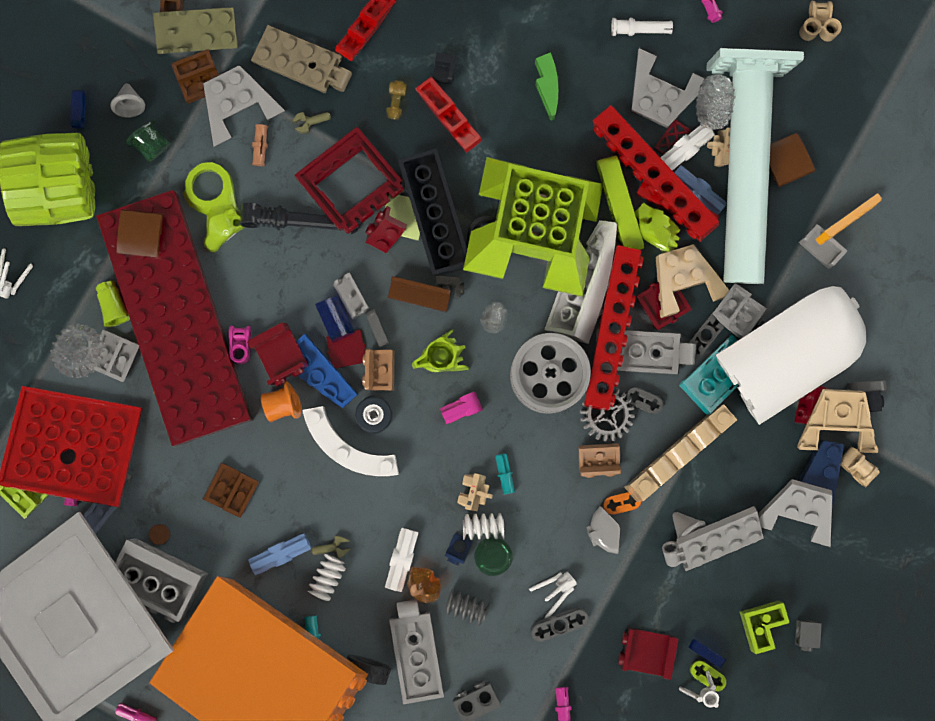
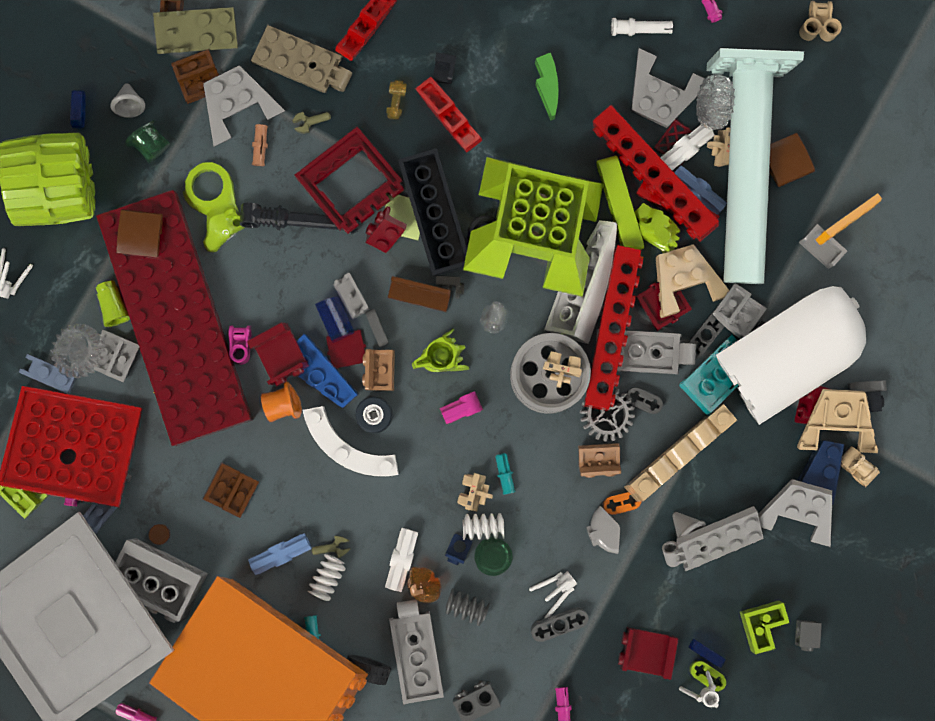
(48, 374): none -> sand blue hinge
(571, 369): none -> tan hips

